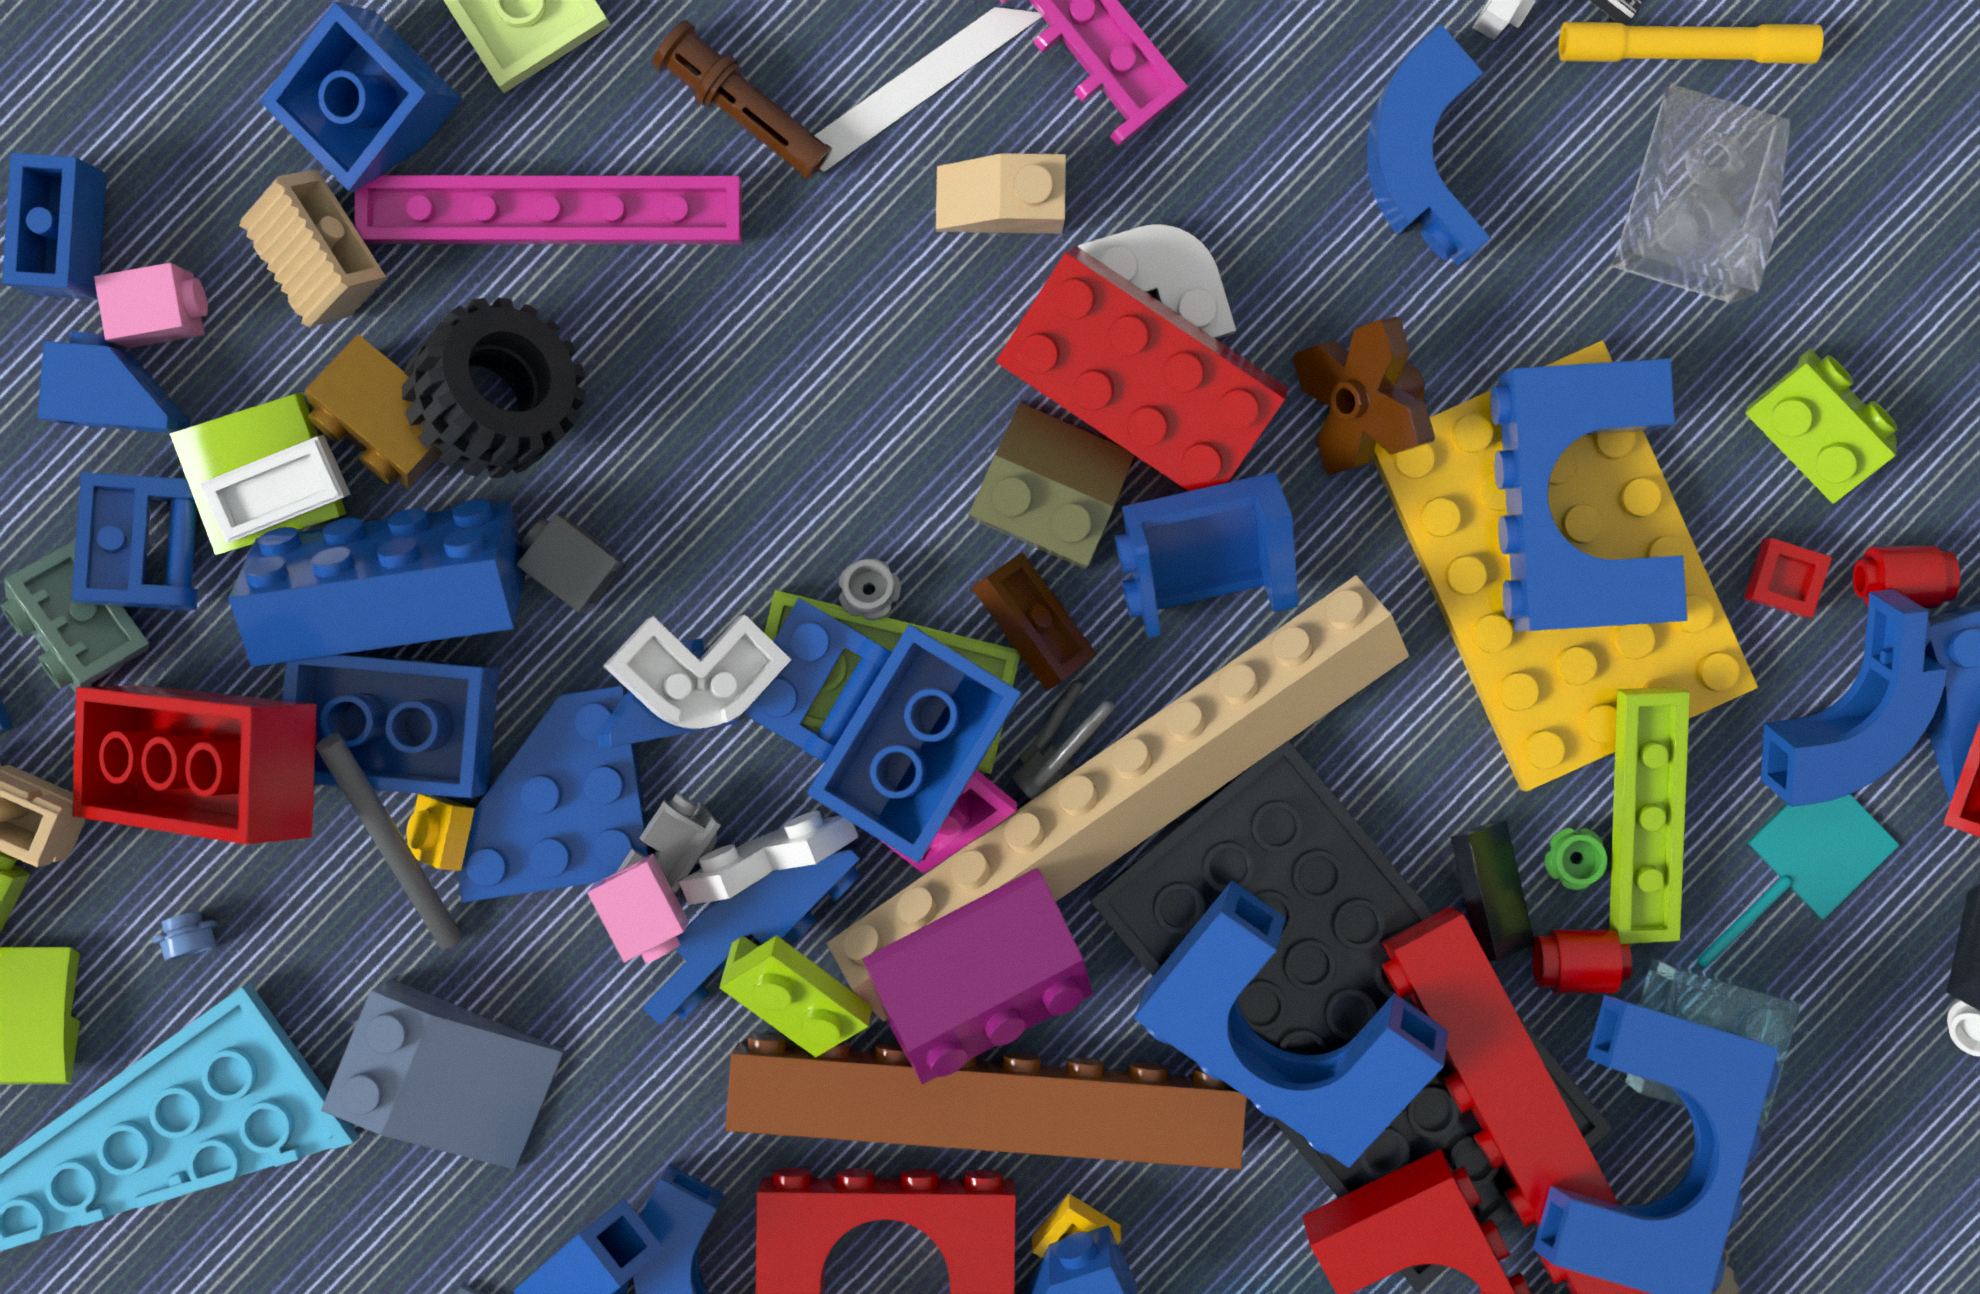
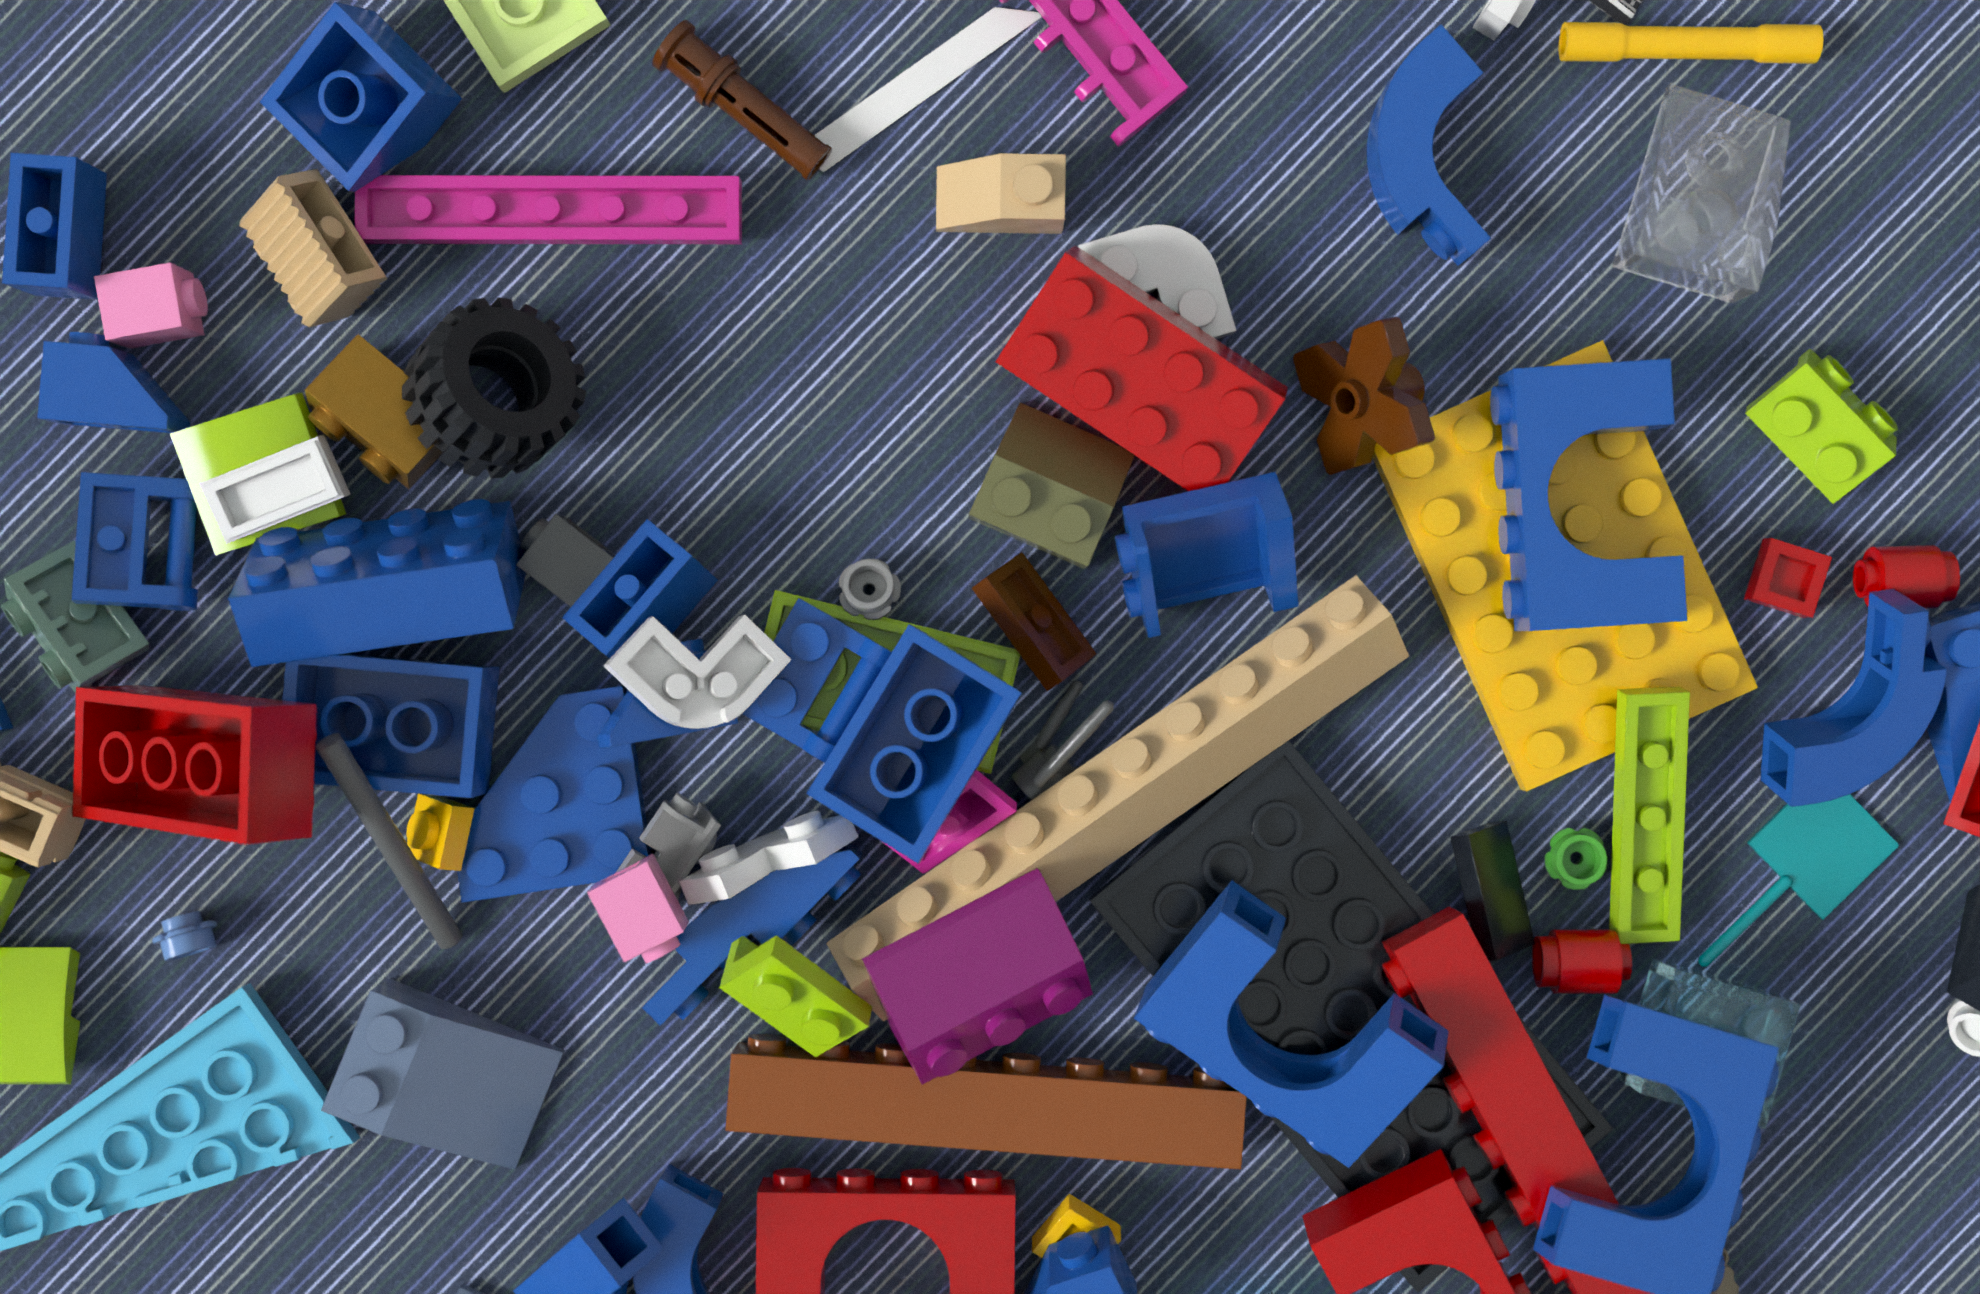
(642, 581): none -> blue brick

